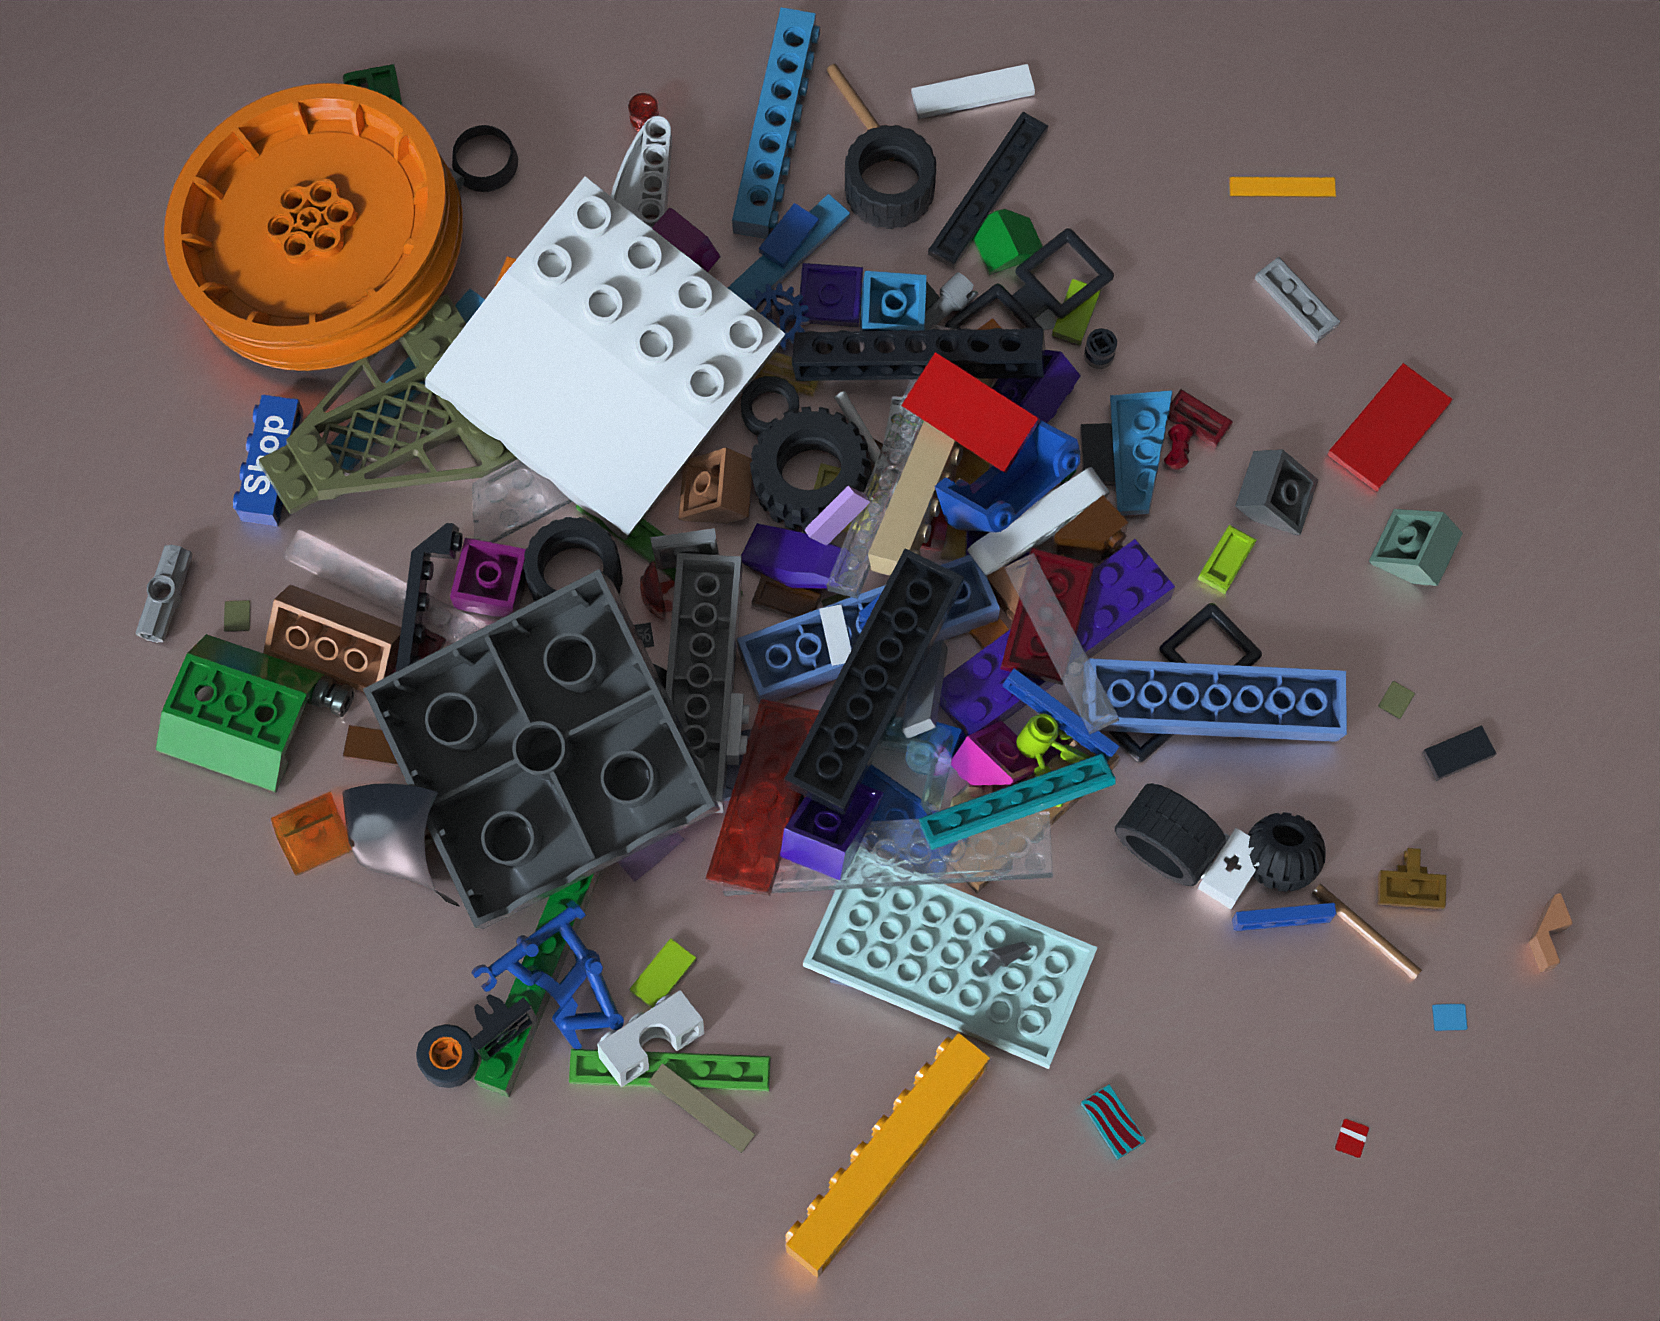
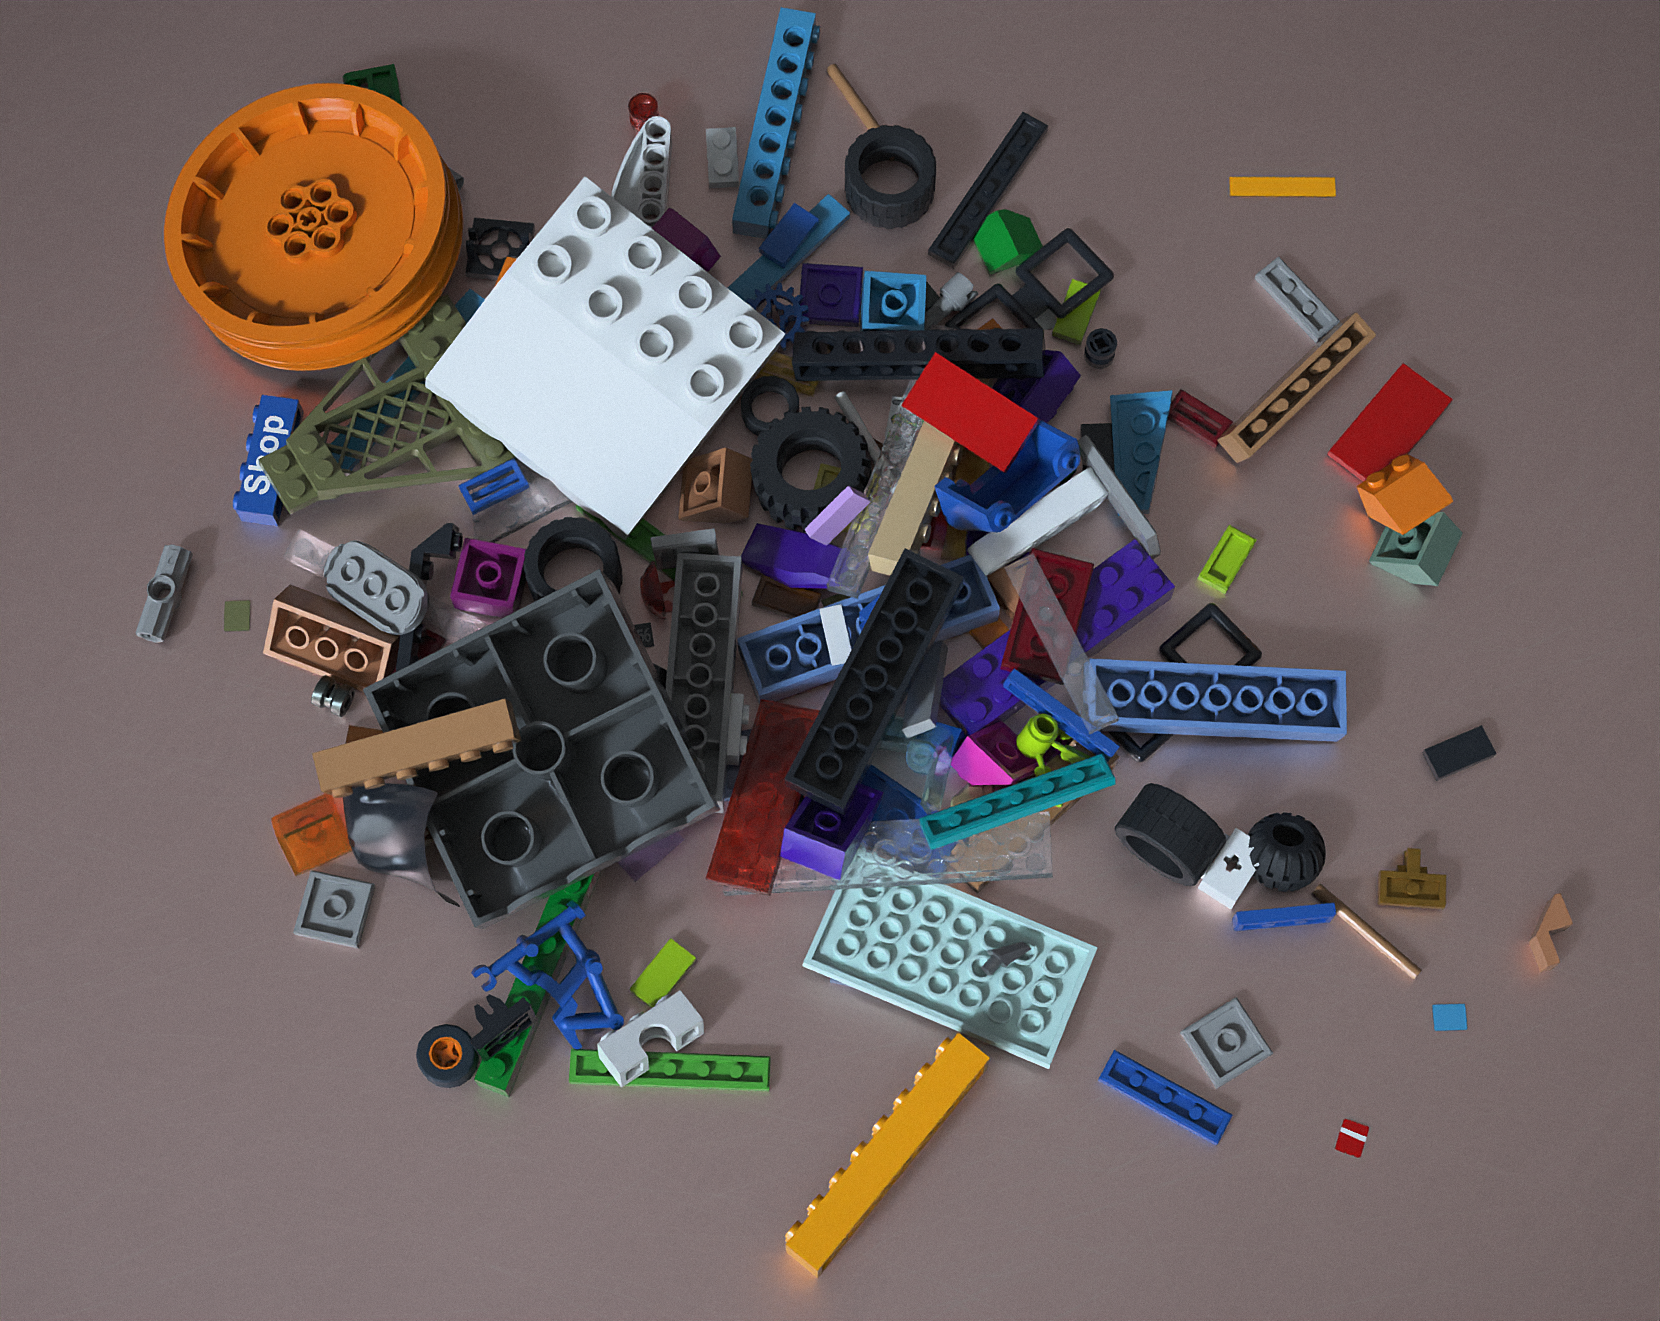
(225, 729): green slope -> none
(334, 909): none -> light grey tile
(376, 587): none -> light grey tile
(416, 748): none -> medium nougat brick
(483, 226): none -> black piece
(492, 182): black tyre -> none
(499, 496): none -> blue tile
(701, 1108): dark tan sticker -> none
(722, 157): none -> white plate
(973, 91): white tile -> none
(1092, 534): reddish brown slope -> none
(1113, 1122): tile -> none
(1120, 498): none -> light grey tile
(1165, 1097): none -> blue tile
(1180, 436): dark red piece -> none
(1226, 1042): none -> light grey tile
(1277, 491): dark grey slope -> none
(1296, 387): none -> medium nougat brick
(1396, 699): olive sticker -> none
(1403, 494): none -> orange slope

